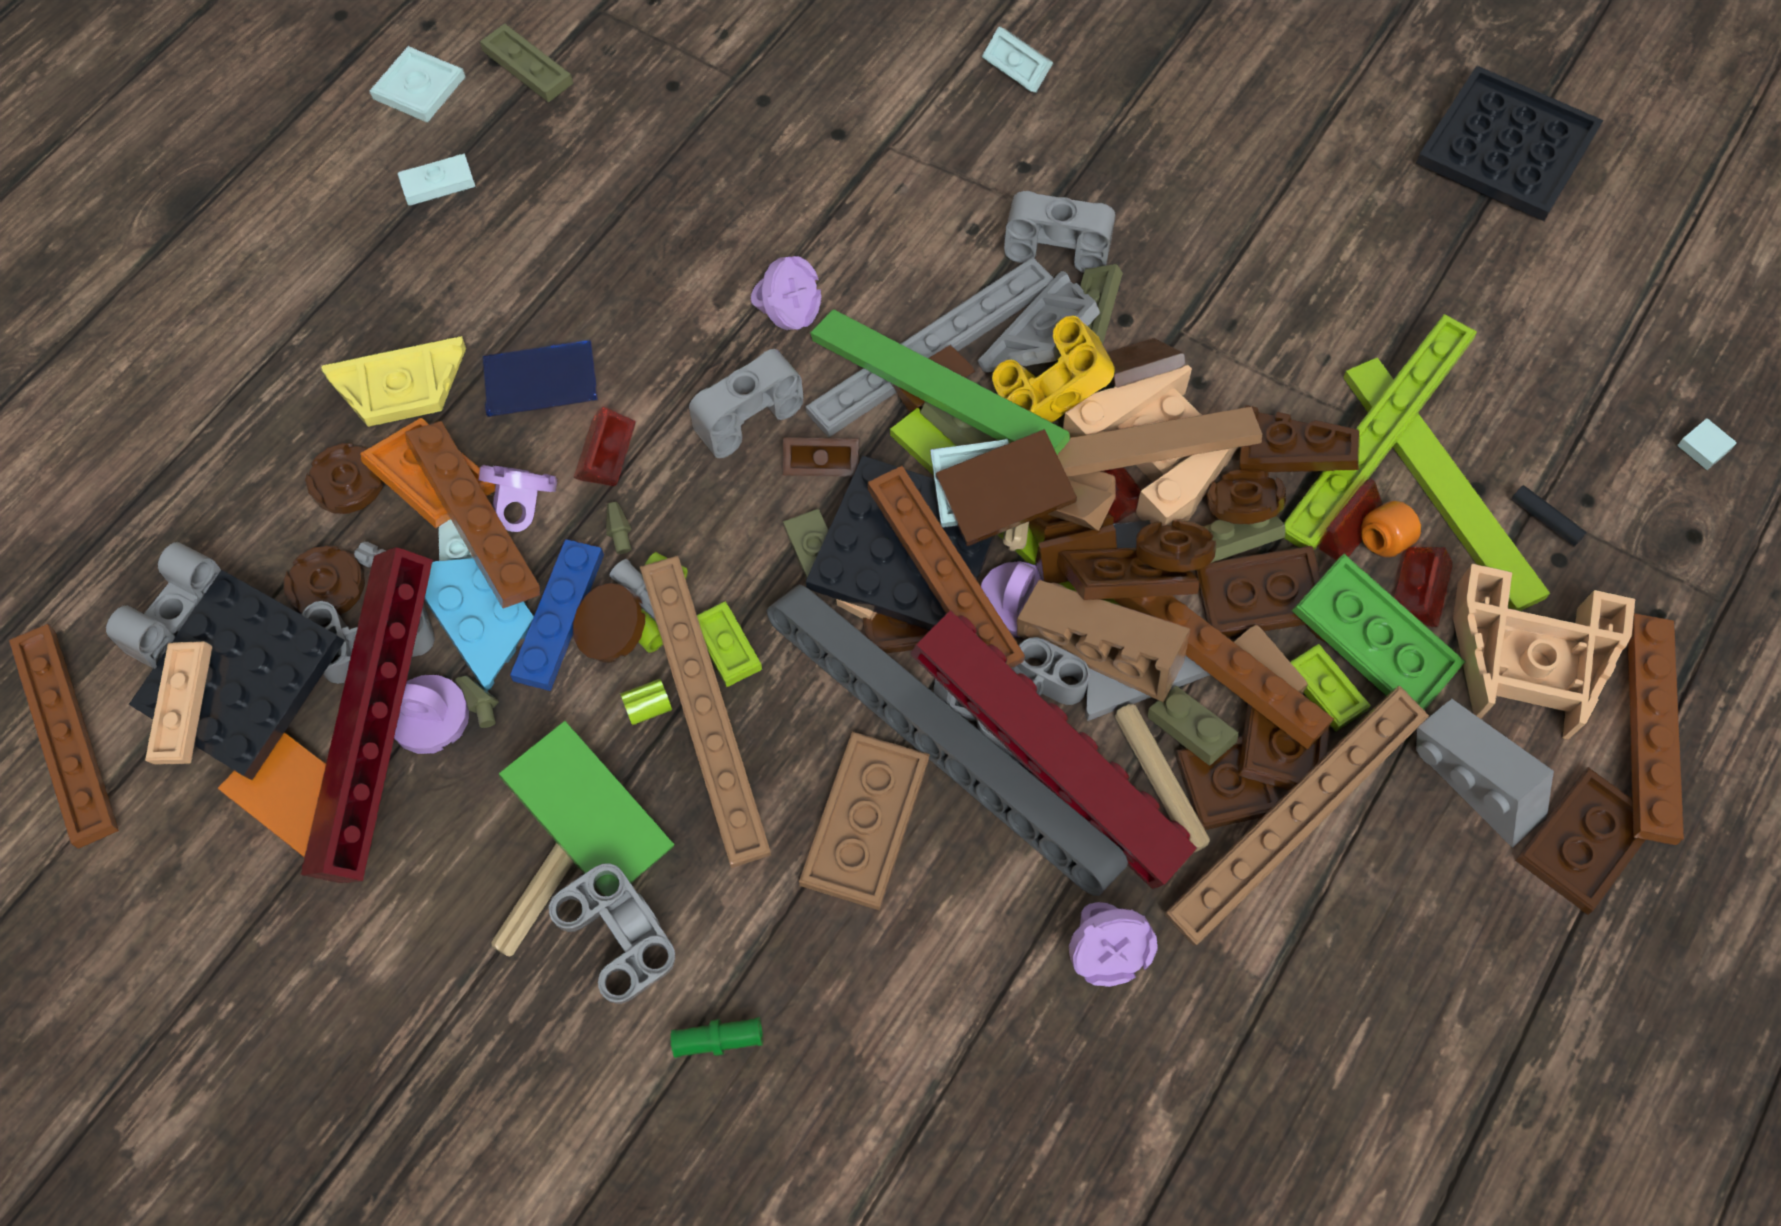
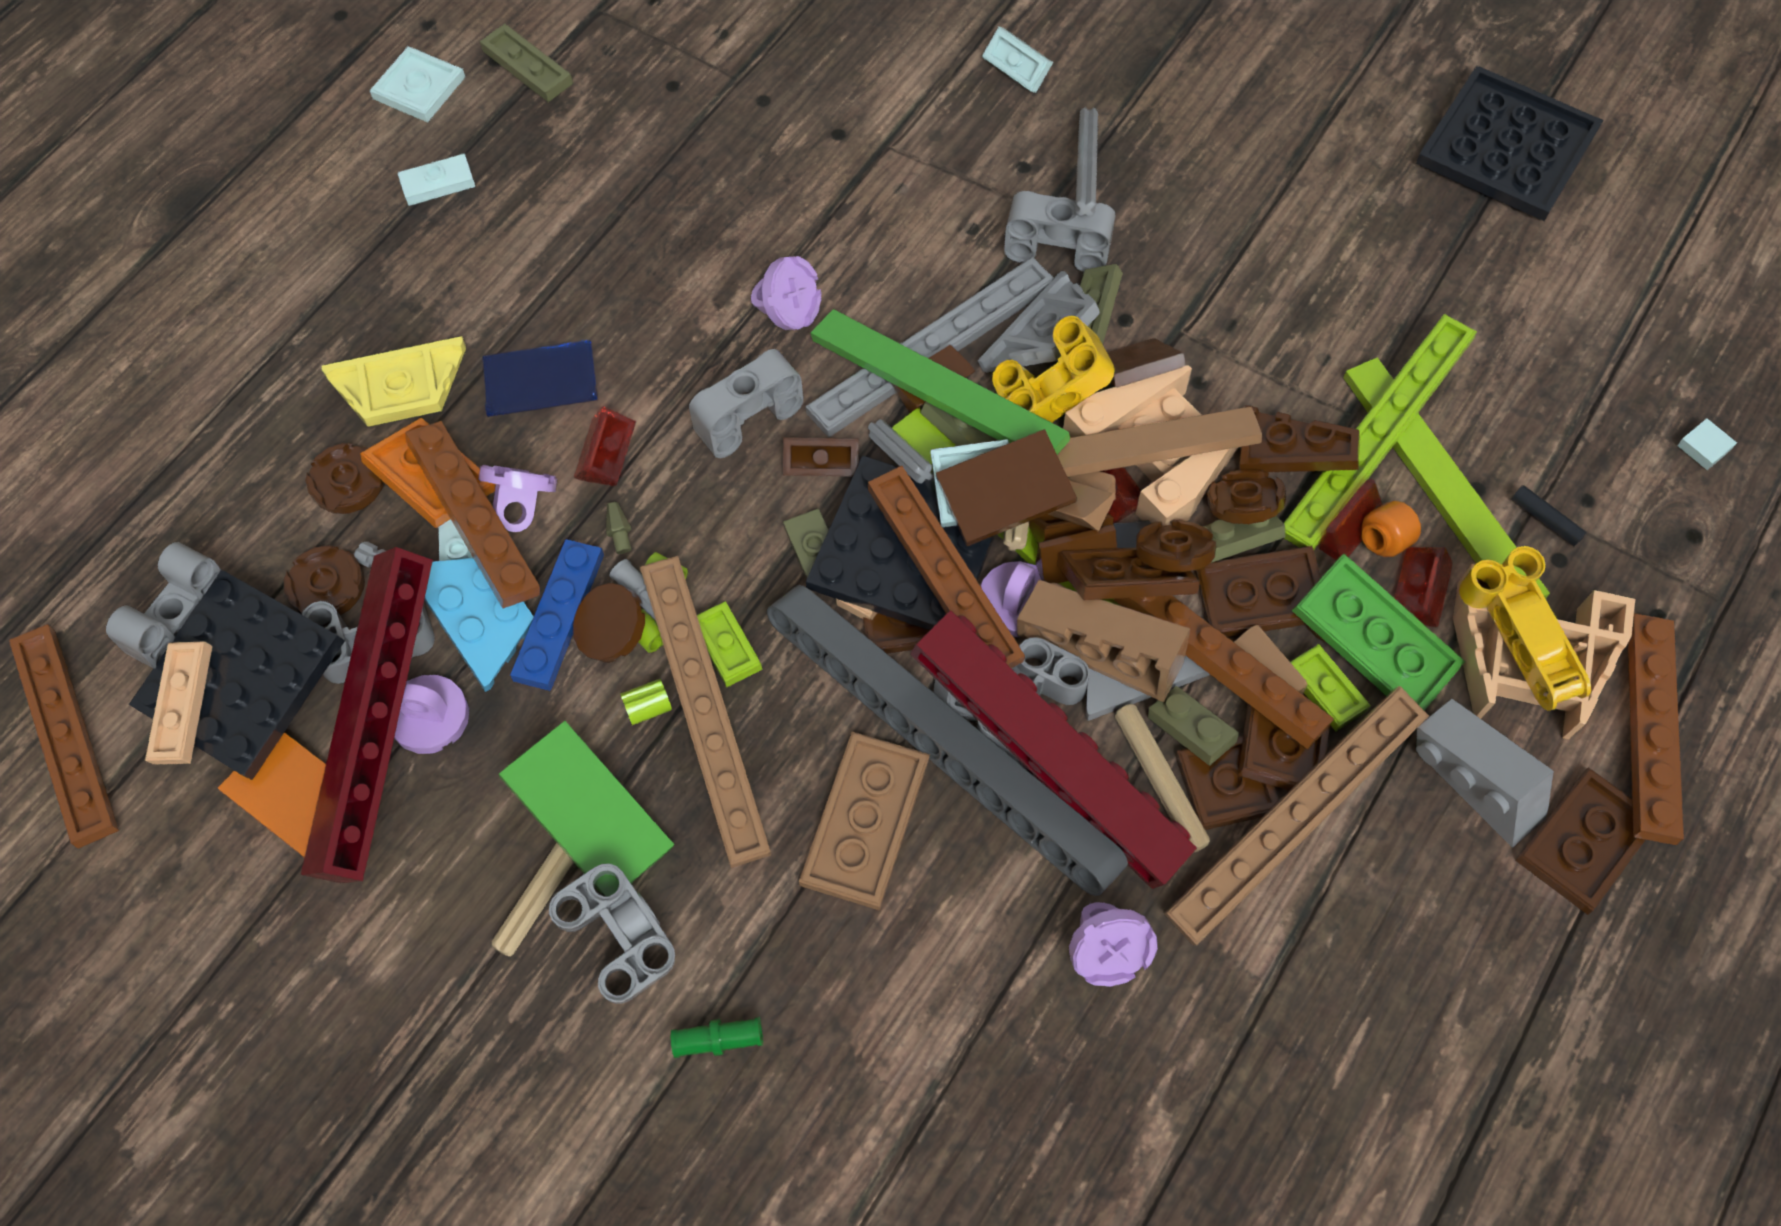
(478, 700): olive bar -> none
(900, 451): none -> light grey axle
(1087, 163): none -> light grey axle
(1528, 625): none -> yellow piece

